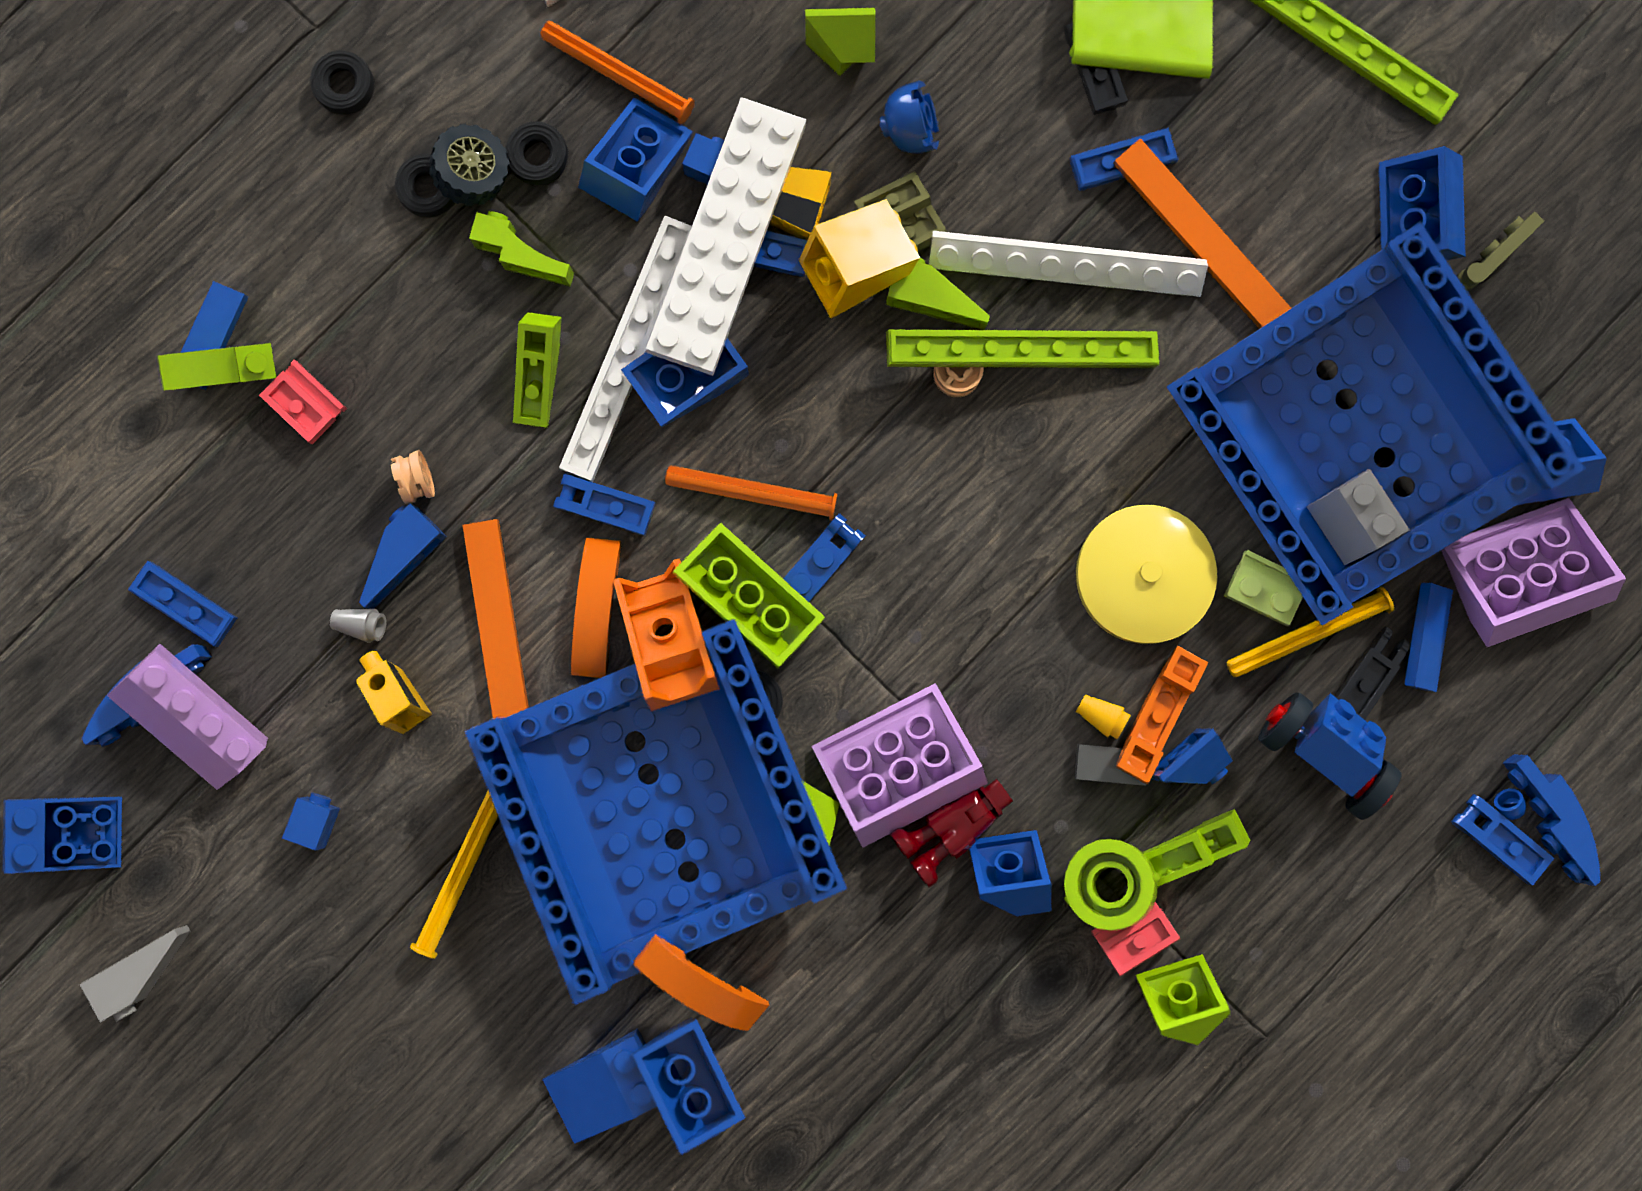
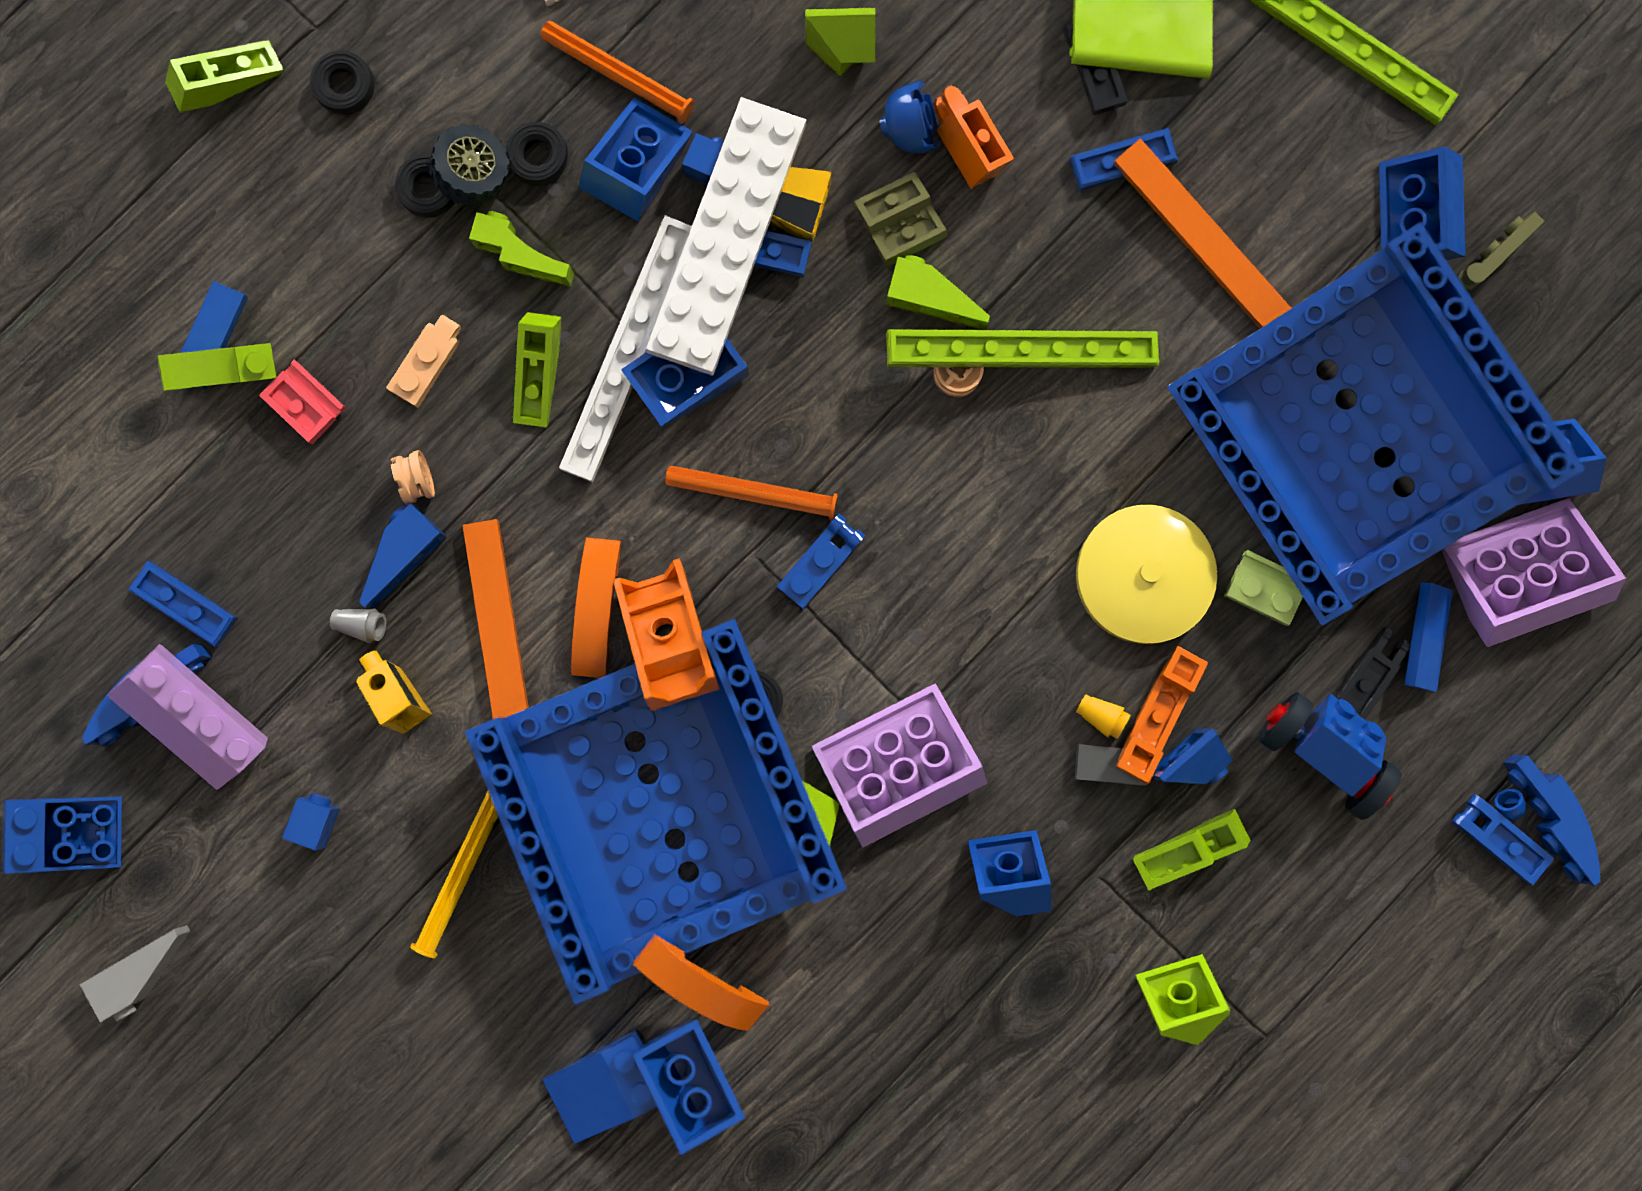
(220, 74): none -> lime slope
(425, 361): none -> light nougat hinge
(605, 505): blue plate -> none
(752, 593): lime slope -> none
(857, 256): yellow slope -> none
(956, 826): dark red piece -> none
(970, 137): none -> orange hinge
(1067, 263): white plate -> none
(1082, 878): lime piece -> none
(1137, 943): coral plate -> none
(1309, 634): yellow axle -> none
(1357, 517): light grey slope -> none

